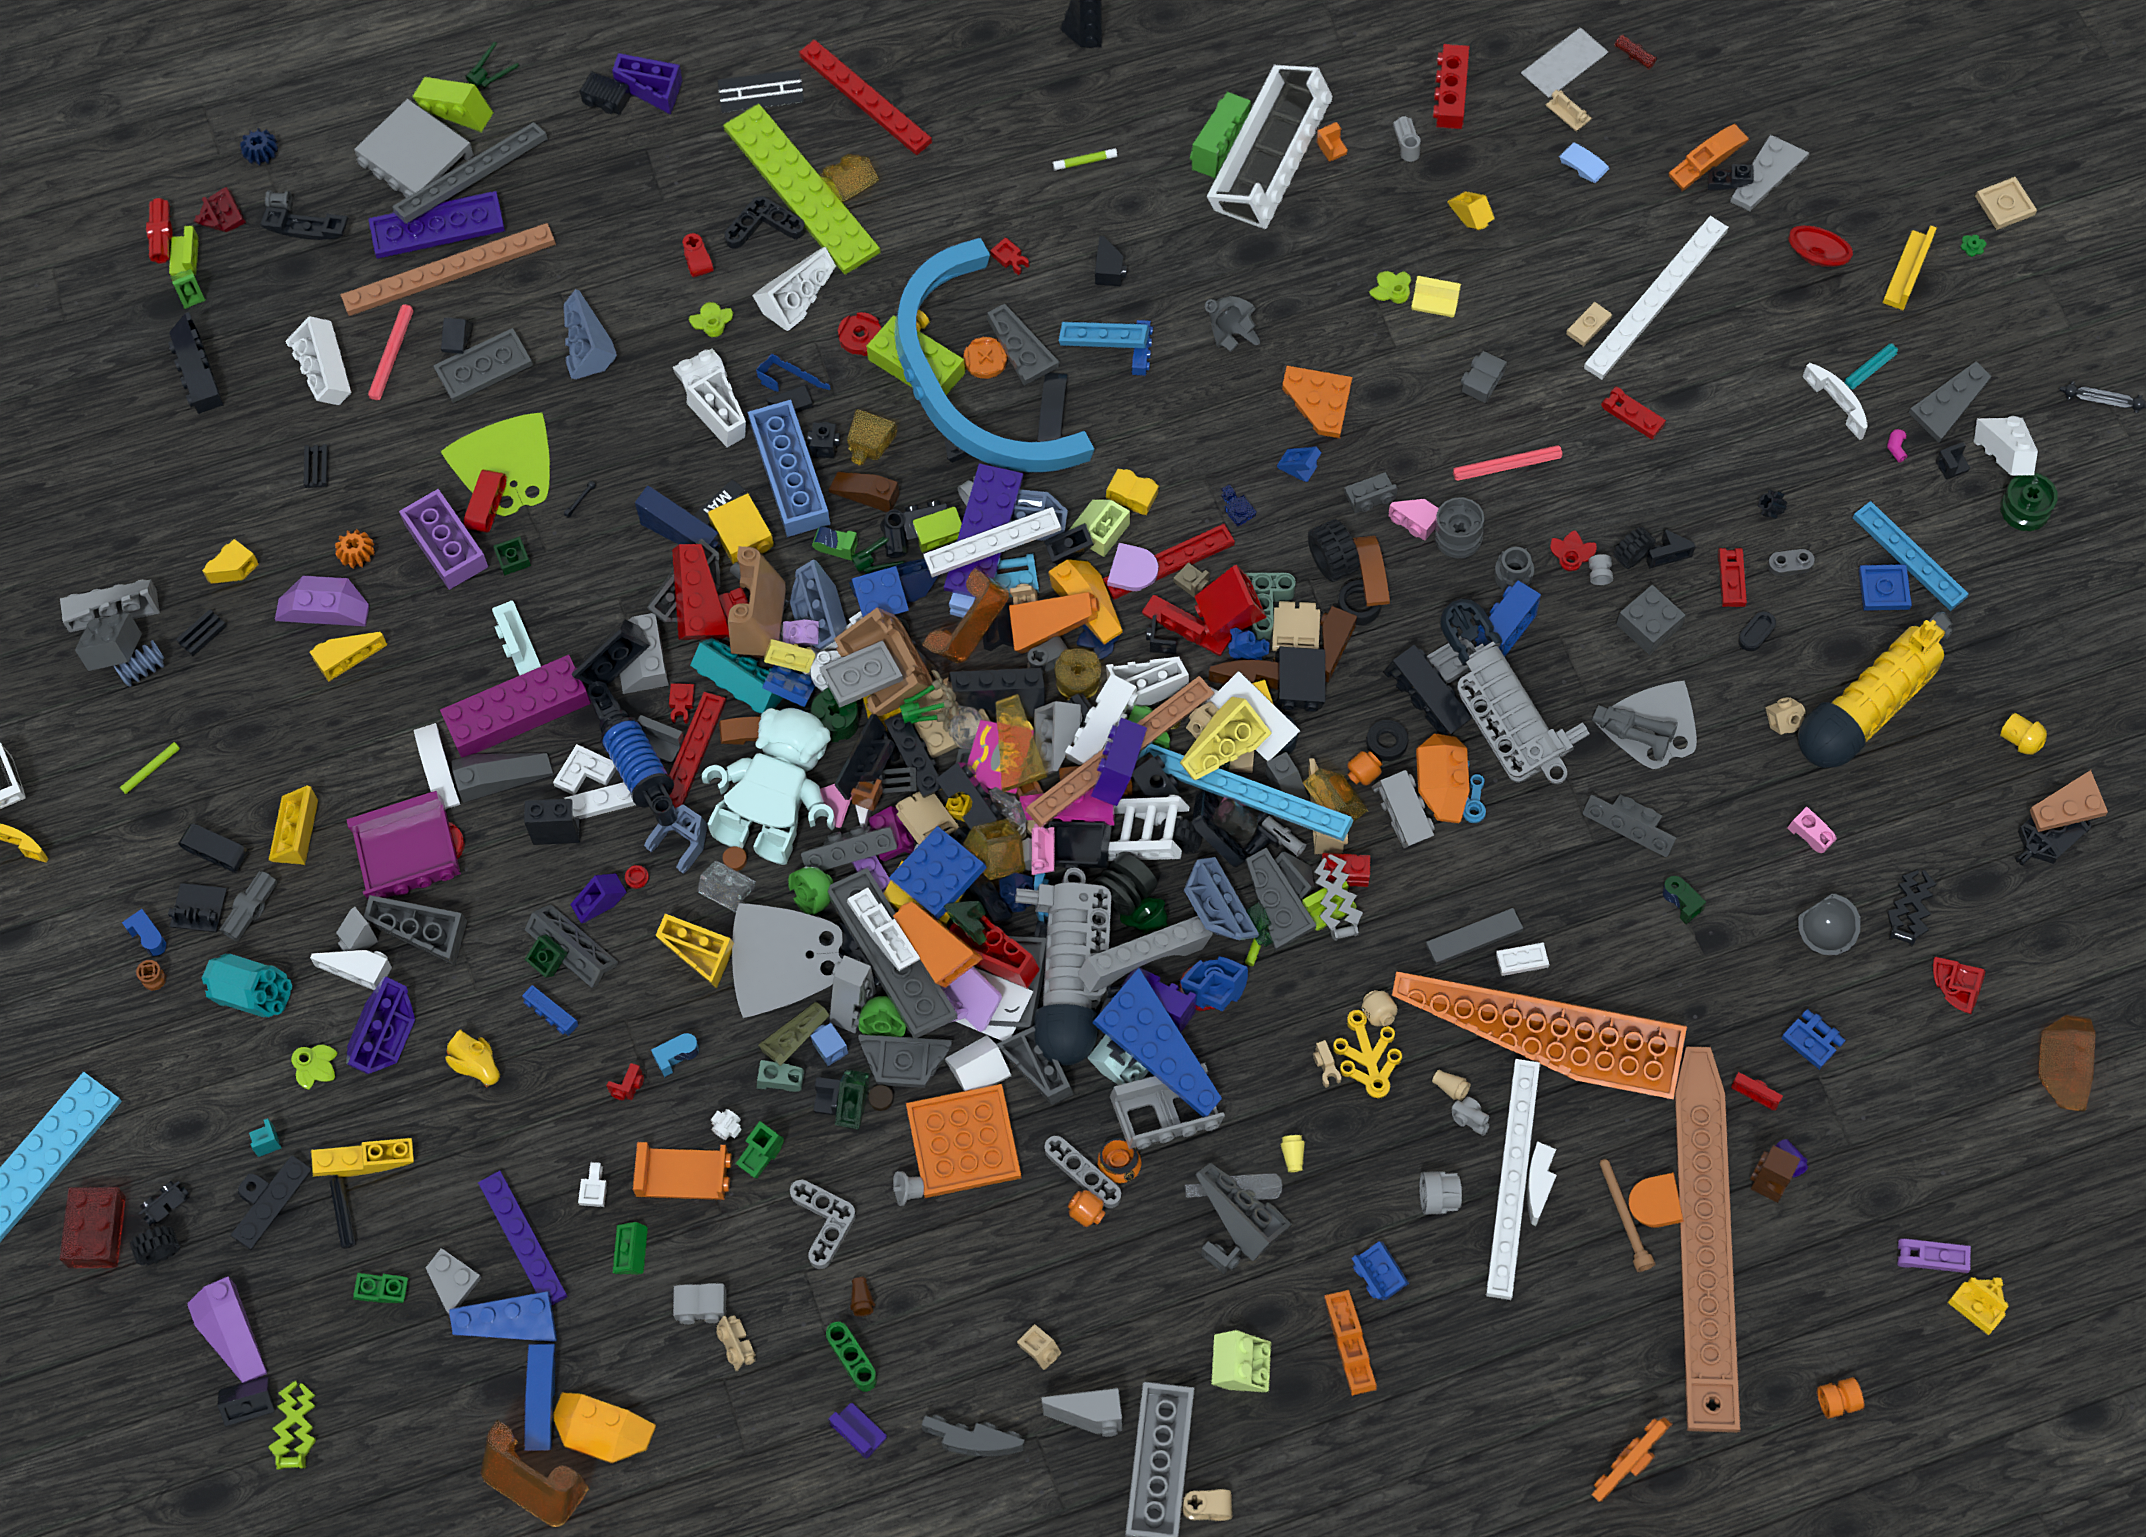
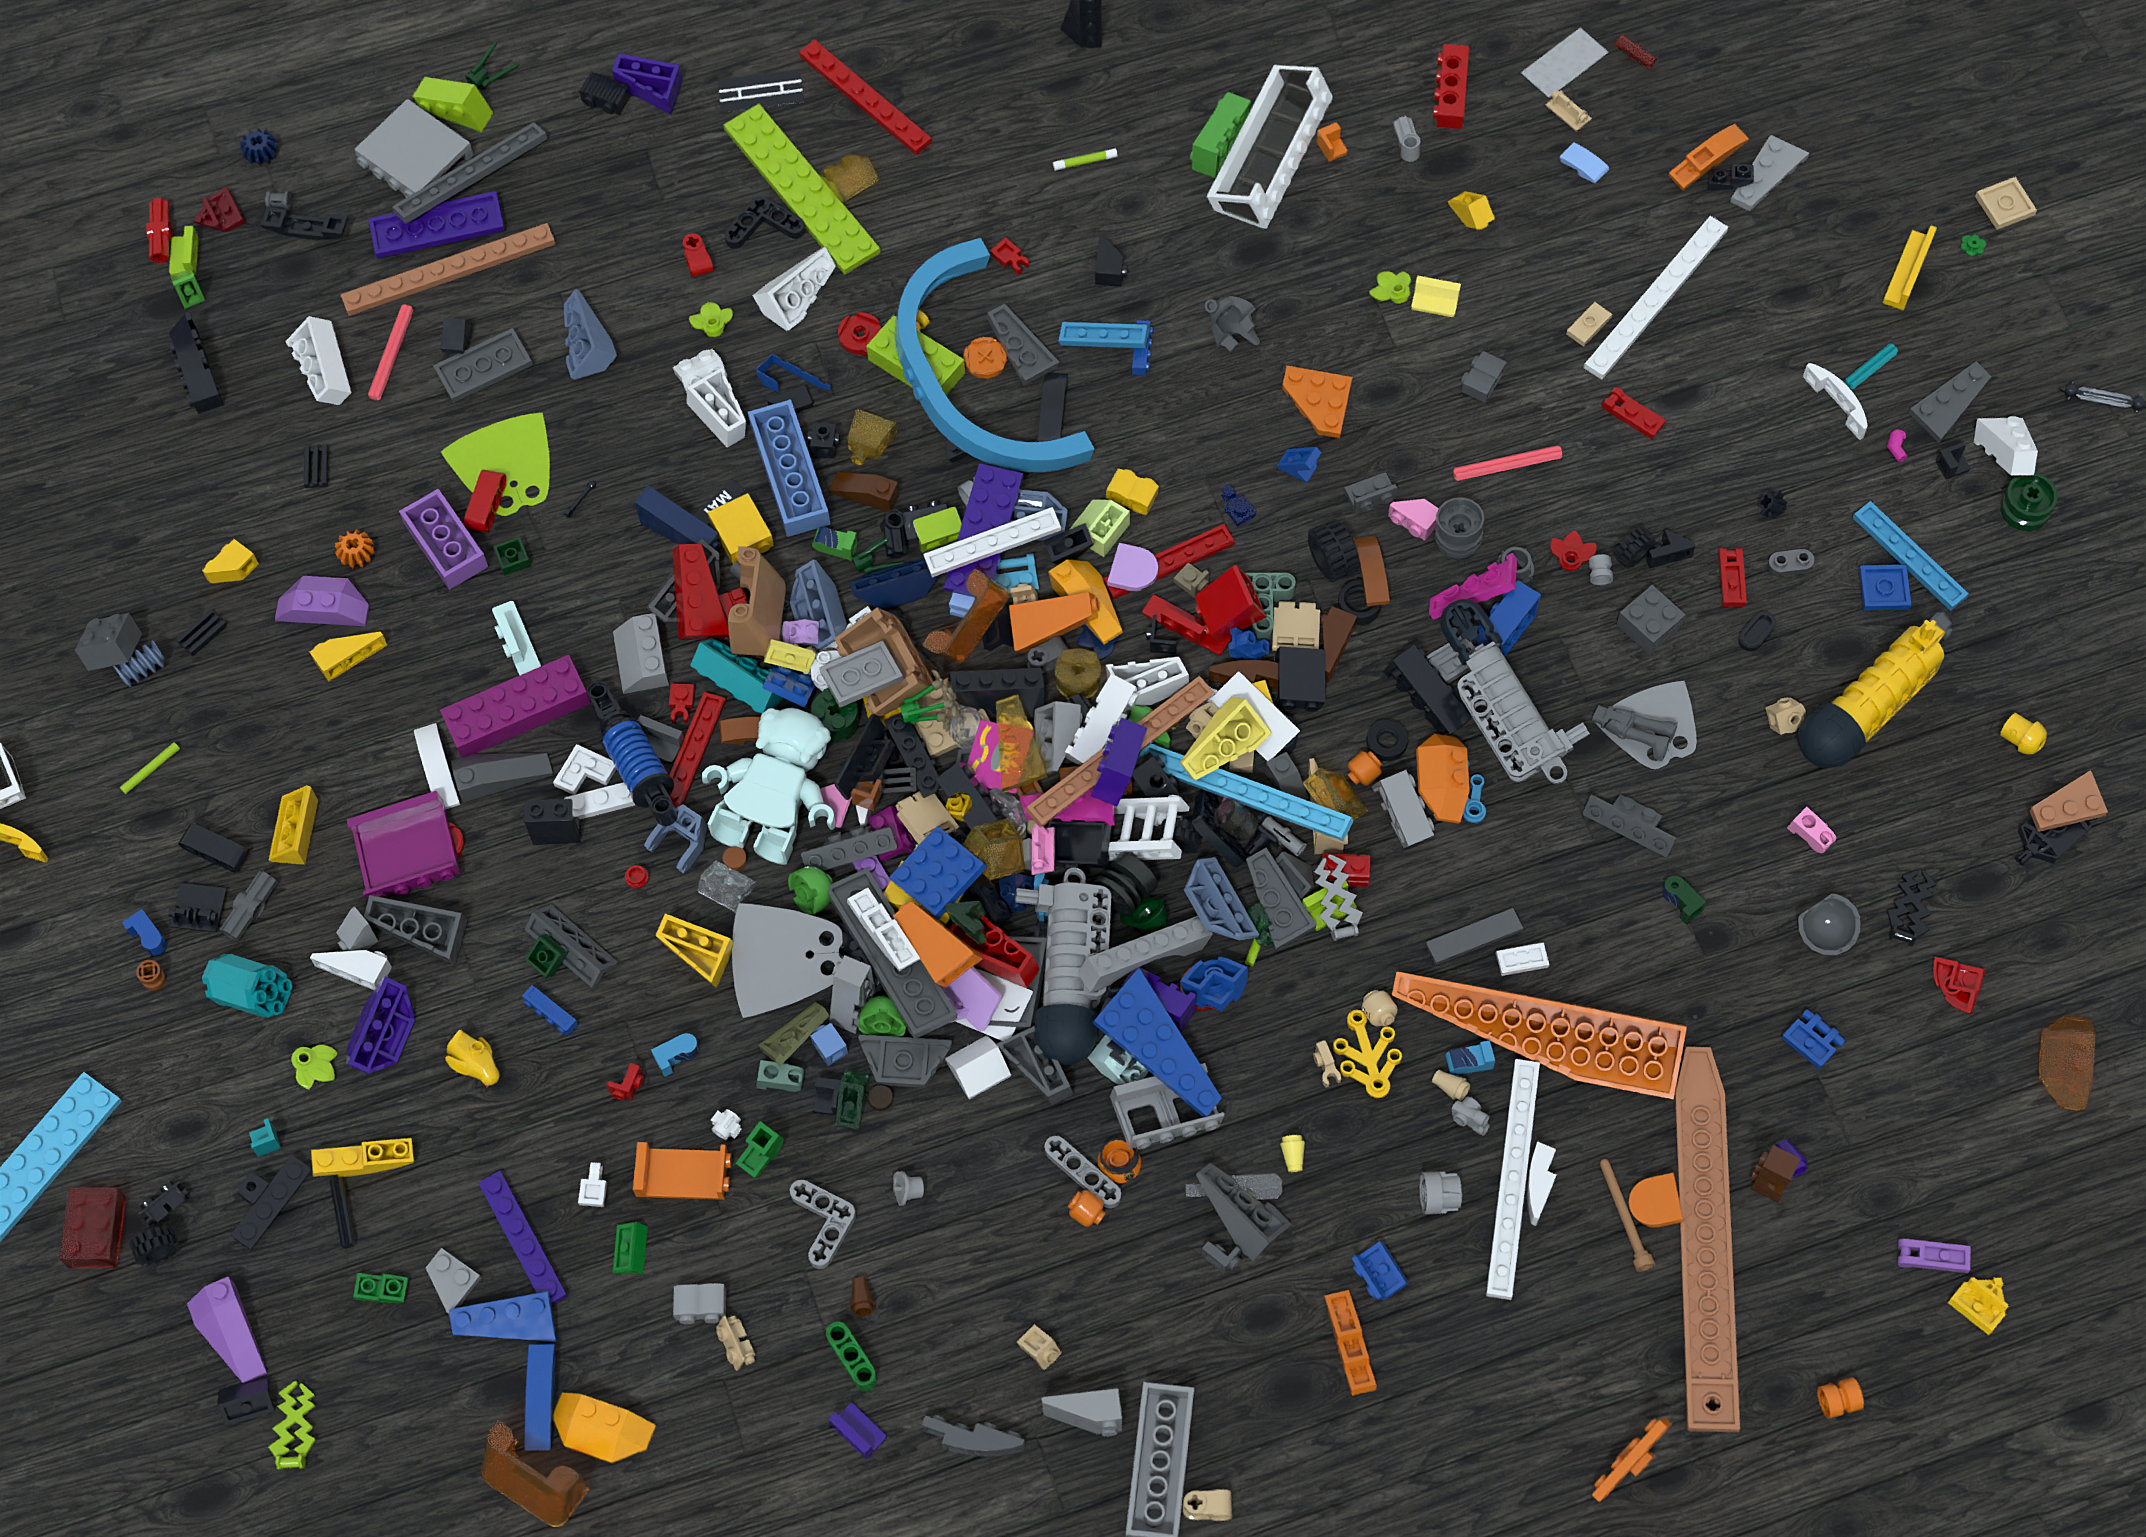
(136, 598): light grey wedge -> none
(598, 896): dark purple slope -> none
(612, 654): black slope -> none
(880, 590): blue plate -> none
(963, 1140): orange plate -> none
(1241, 1362): yellowish green slope -> none
(1471, 1059): none -> dark azure leg
(1494, 582): none -> dark pink wing
(1757, 1091): red plate -> none
(1820, 246): red dish -> none

